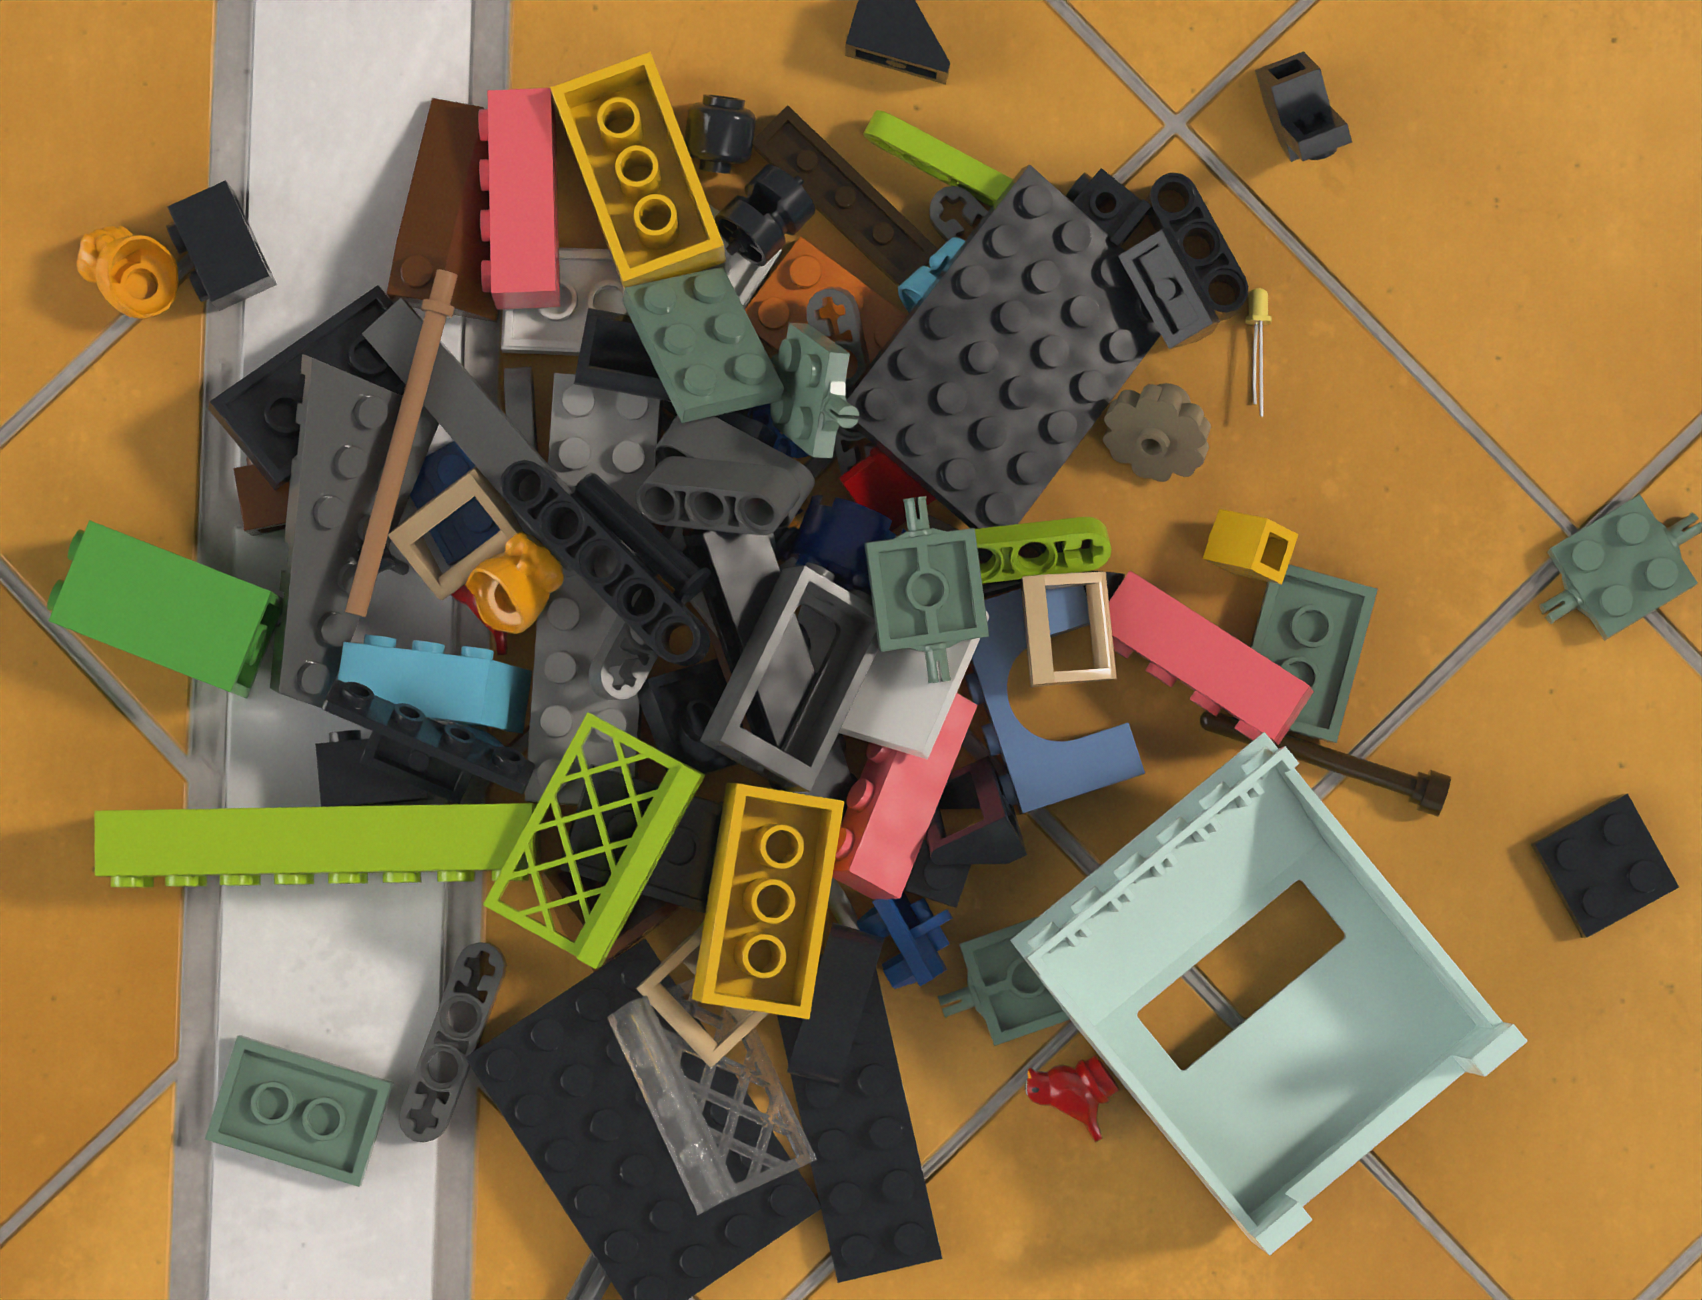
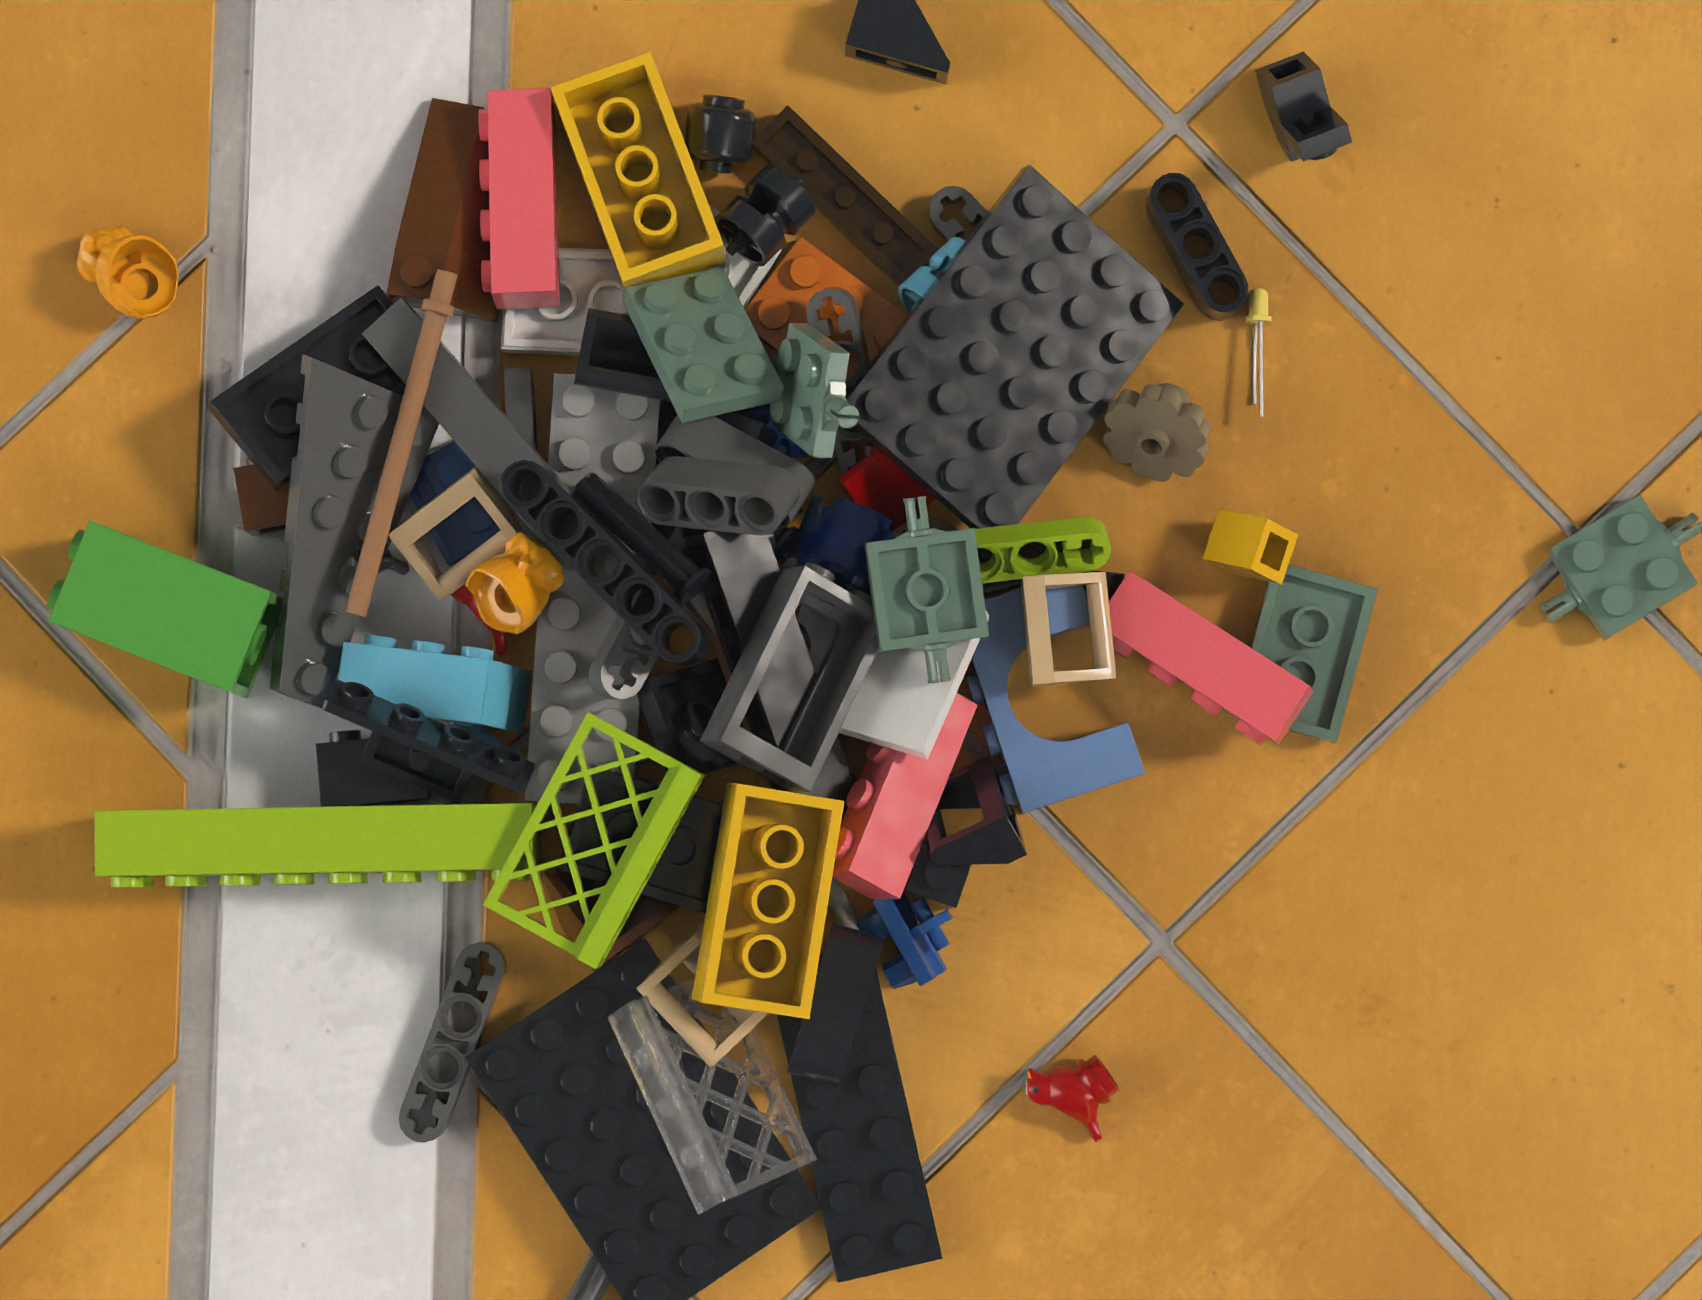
(220, 246): black brick -> none
(299, 1110): sand green plate -> none
(935, 157): lime beam -> none
(1003, 988): sand green plate -> none
(1128, 209): black brick -> none
(1170, 289): black tile -> none
(1322, 1061): light aqua panel -> none
(1425, 790): dark brown piece -> none
(1605, 865): black plate -> none

